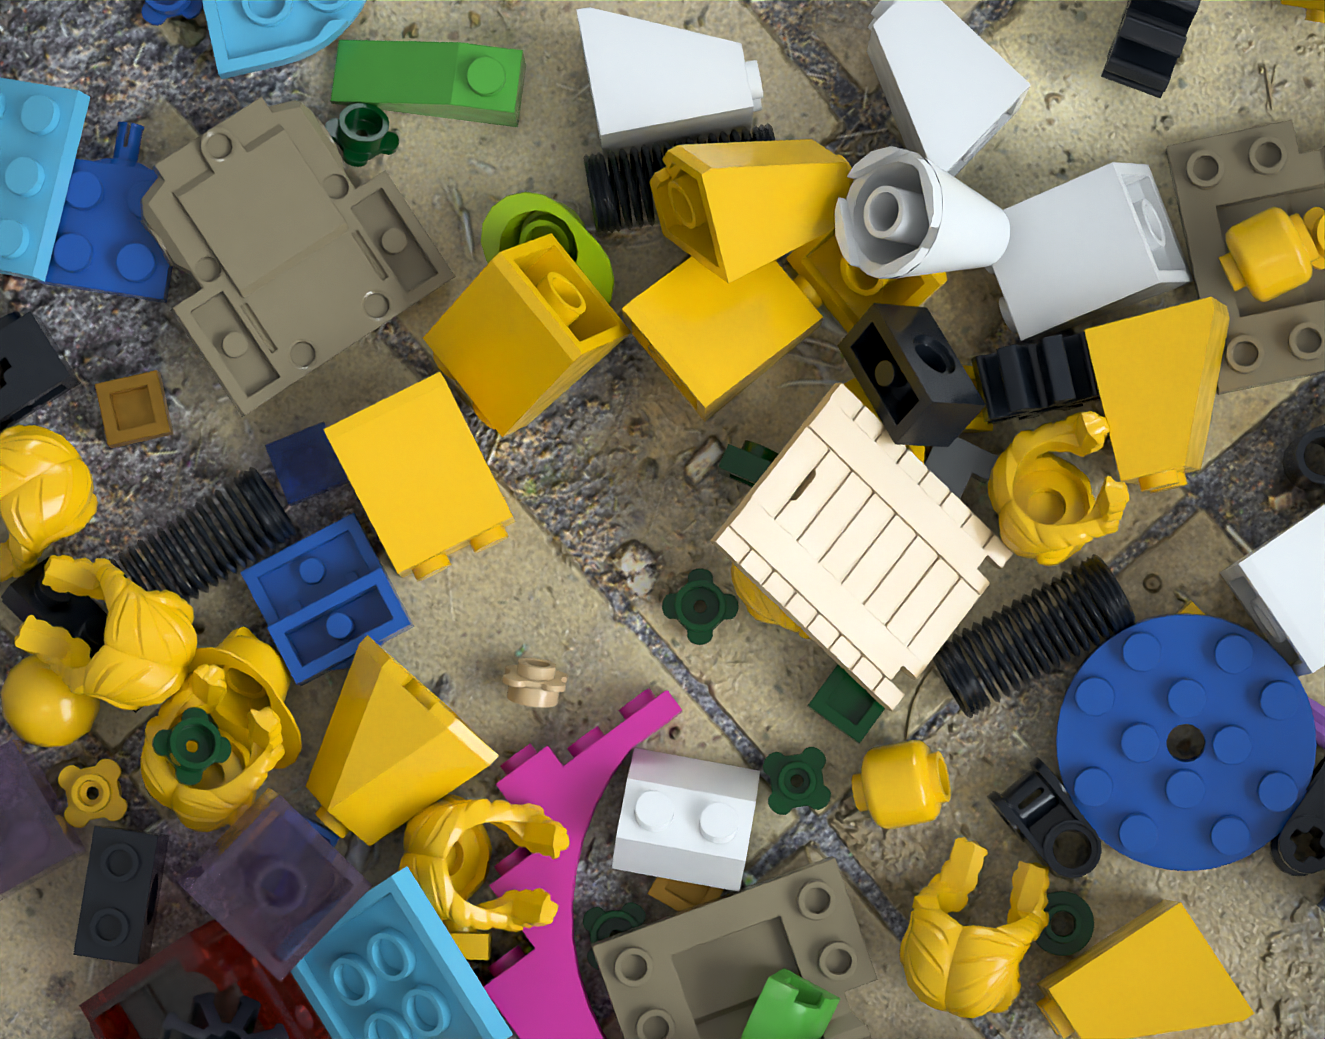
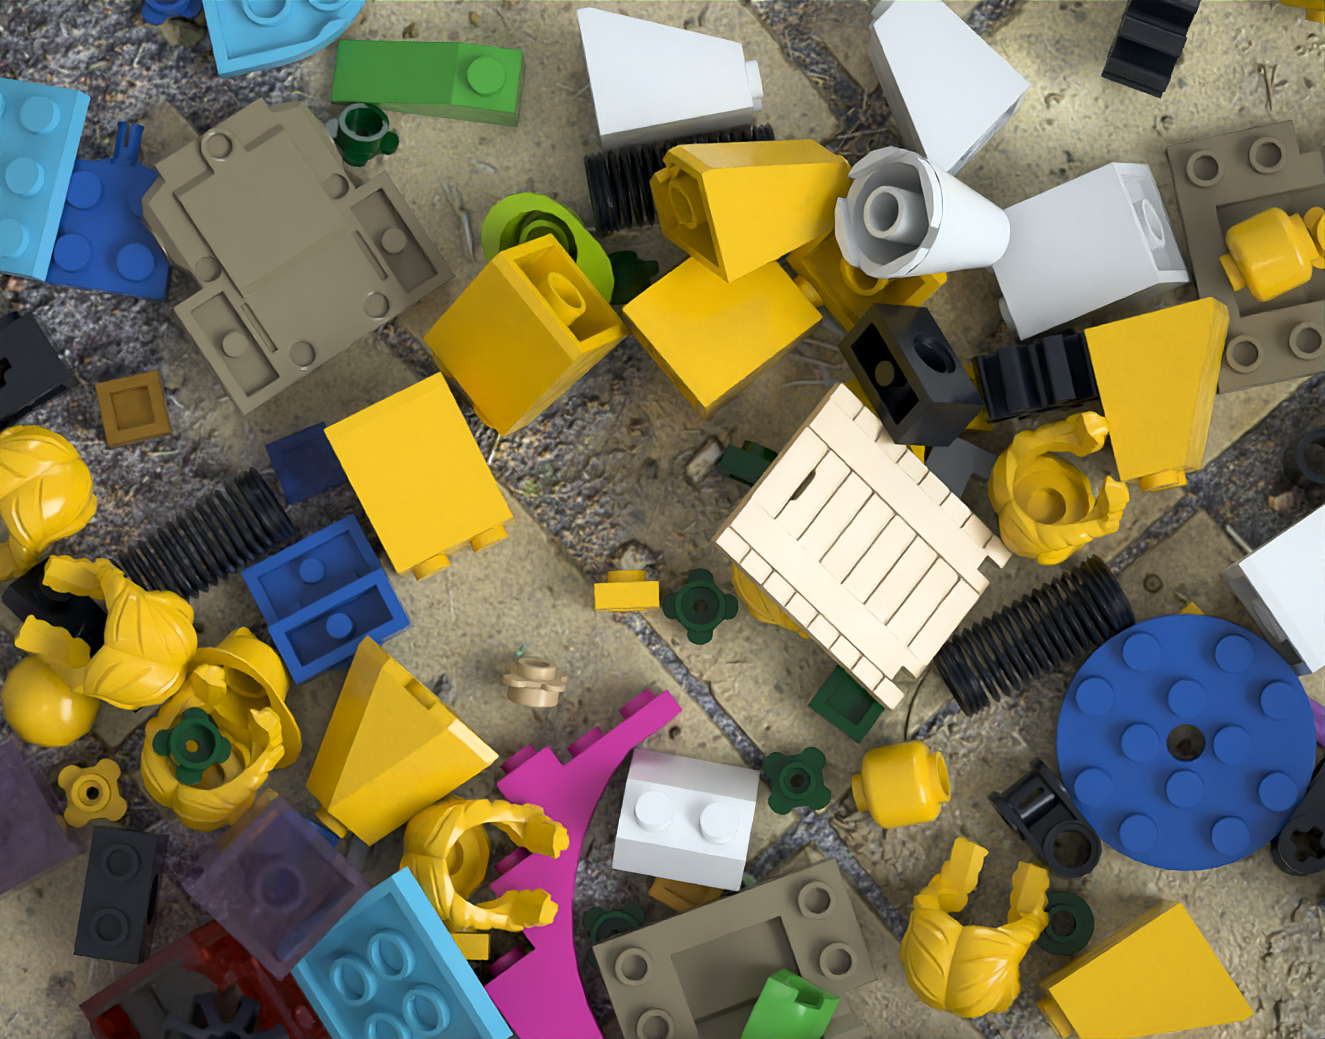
(626, 592): none -> yellow plate
(630, 275): none -> clear green plate

